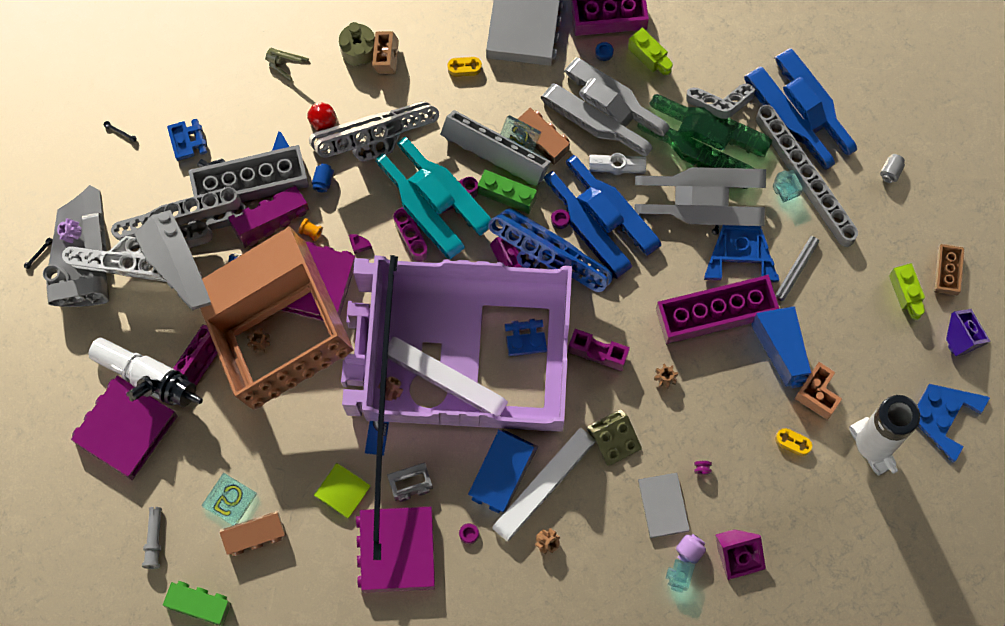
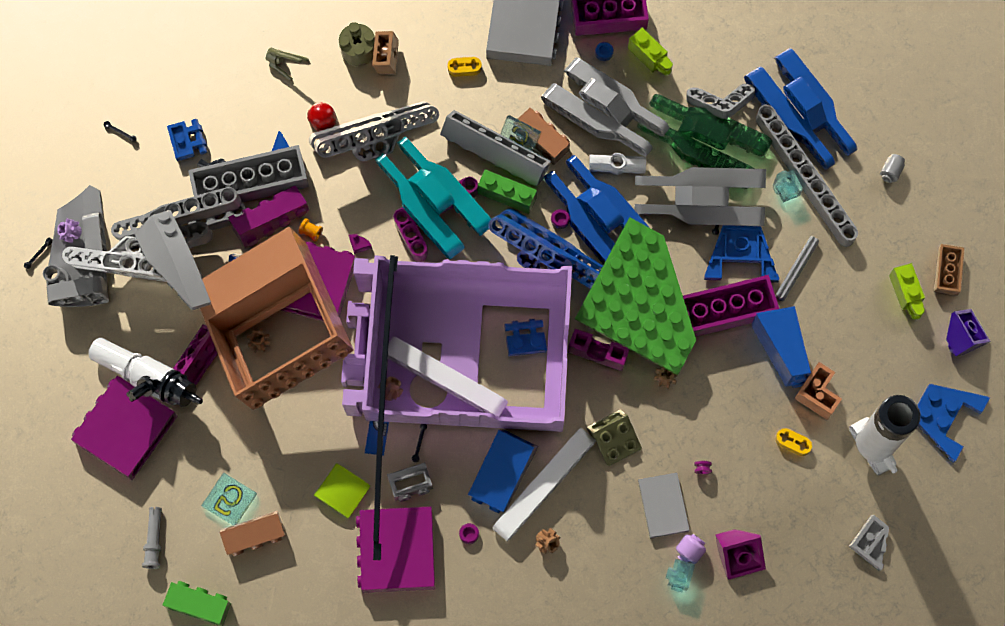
(322, 178): blue brick -> none
(415, 458): none -> black hinge
(505, 252): magenta slope -> none
(640, 299): none -> bright green plate
(871, 541): none -> light grey wing

